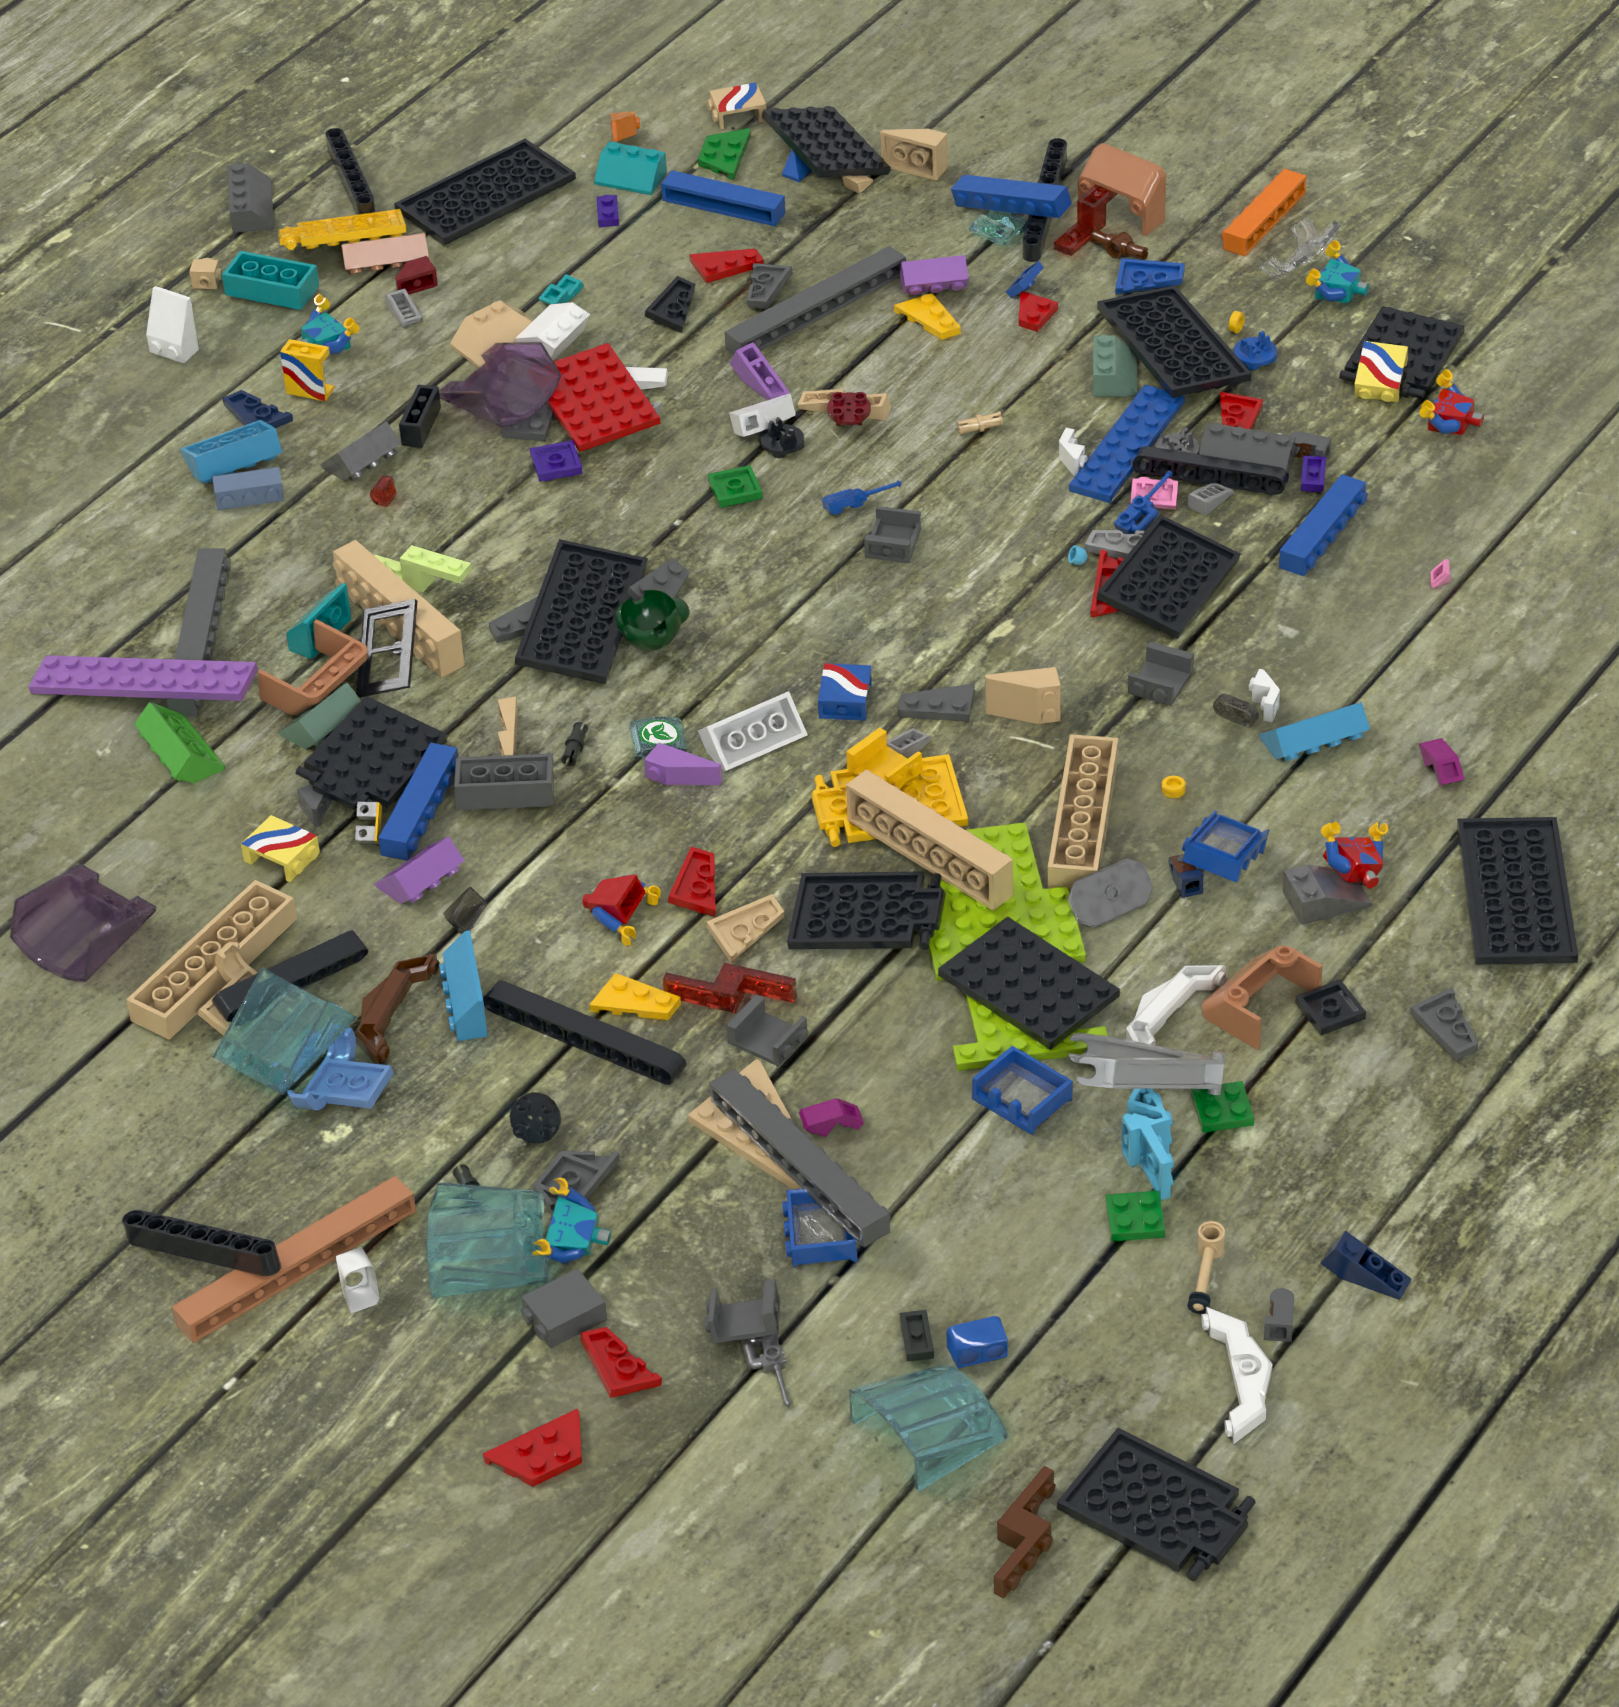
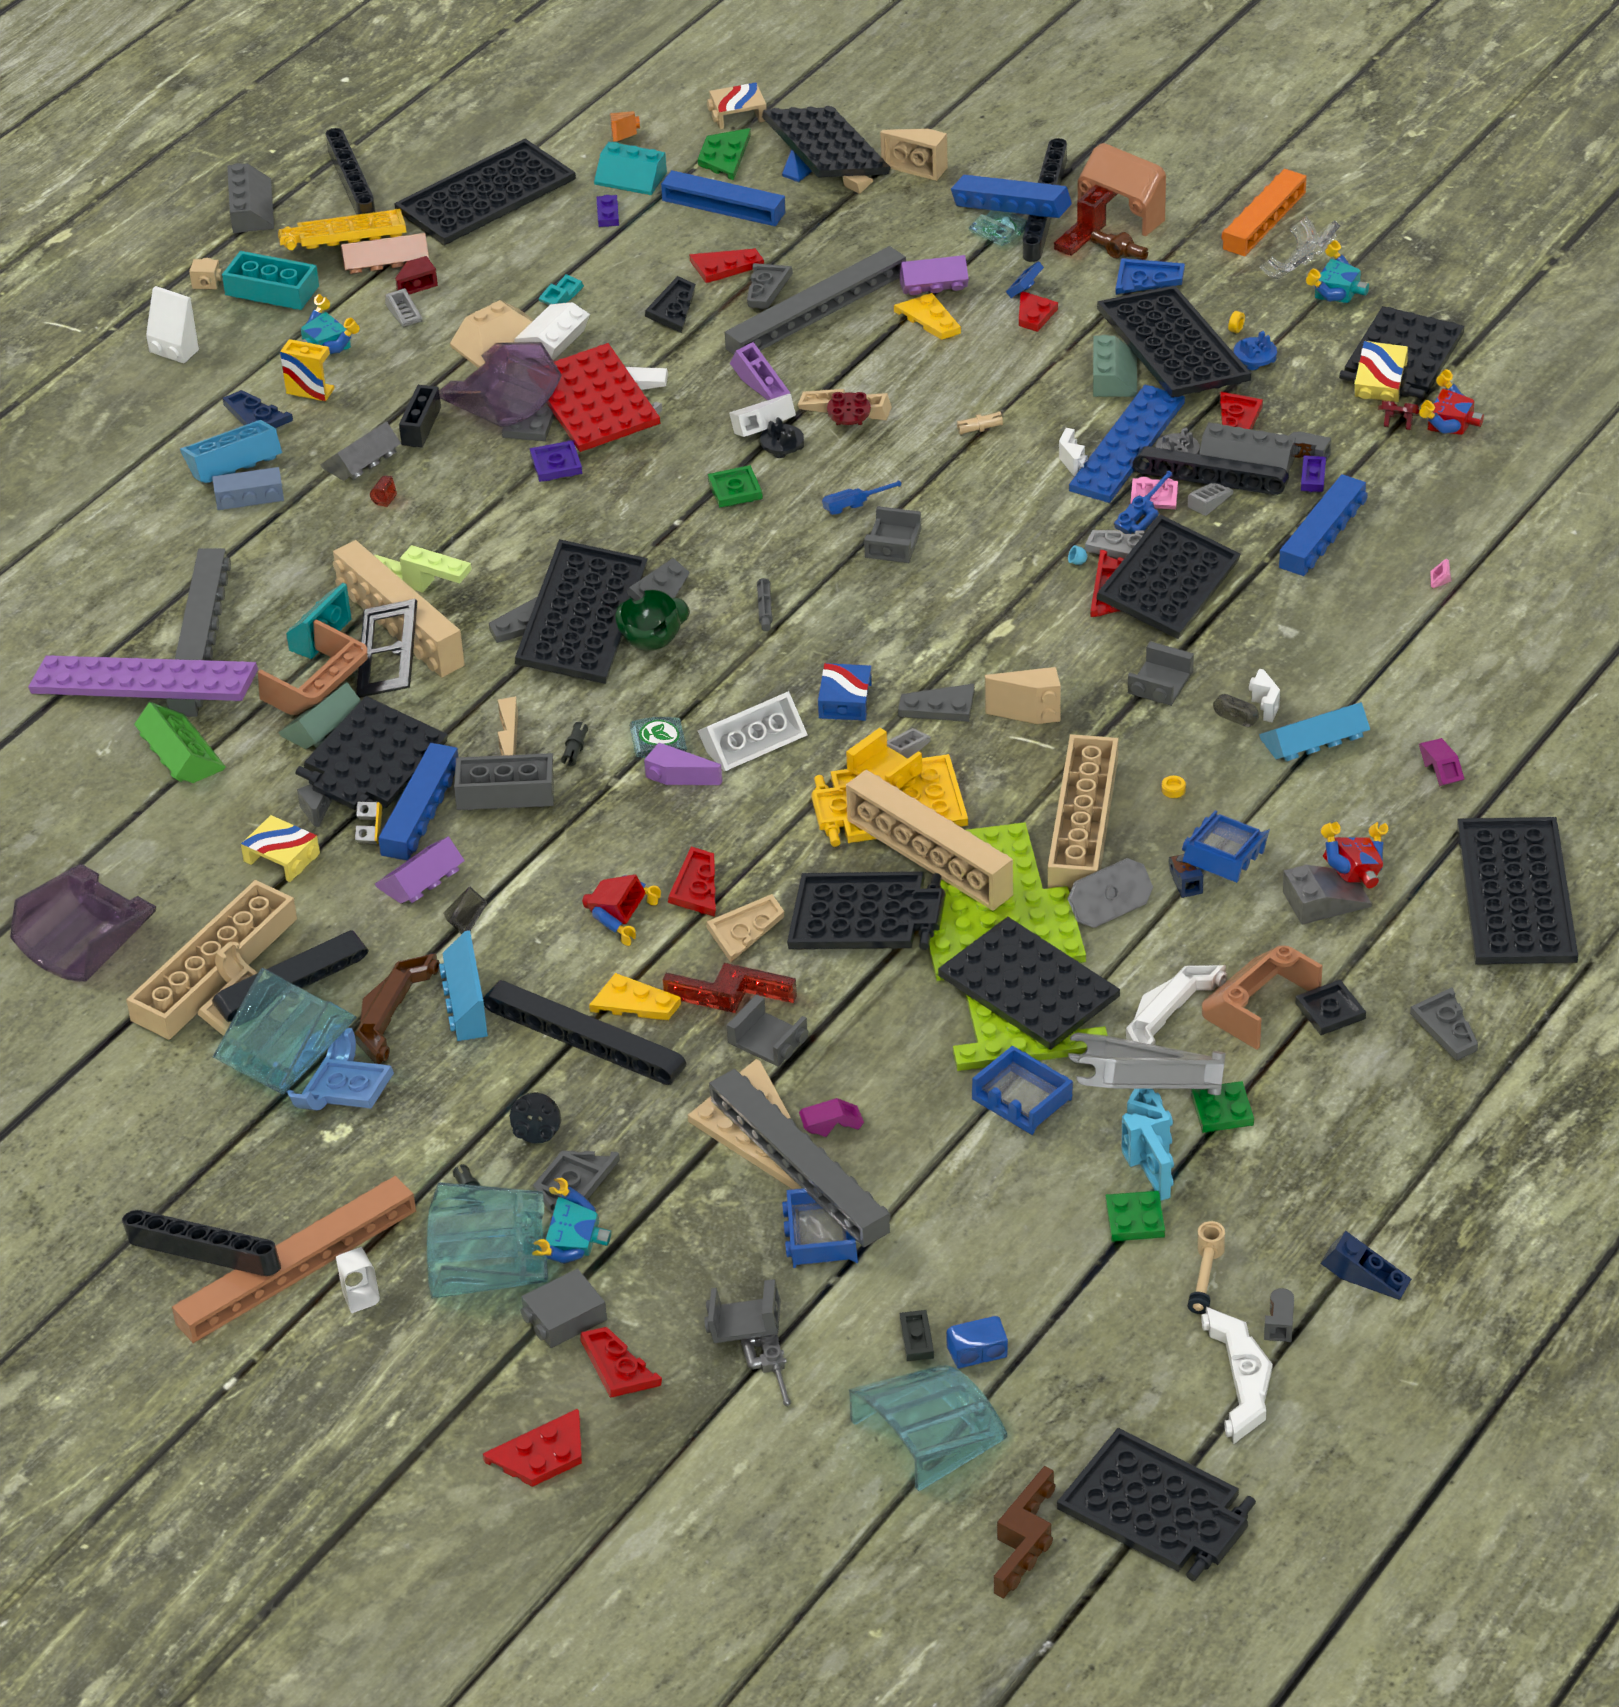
(764, 603): none -> dark grey piece
(1390, 408): none -> dark red plate

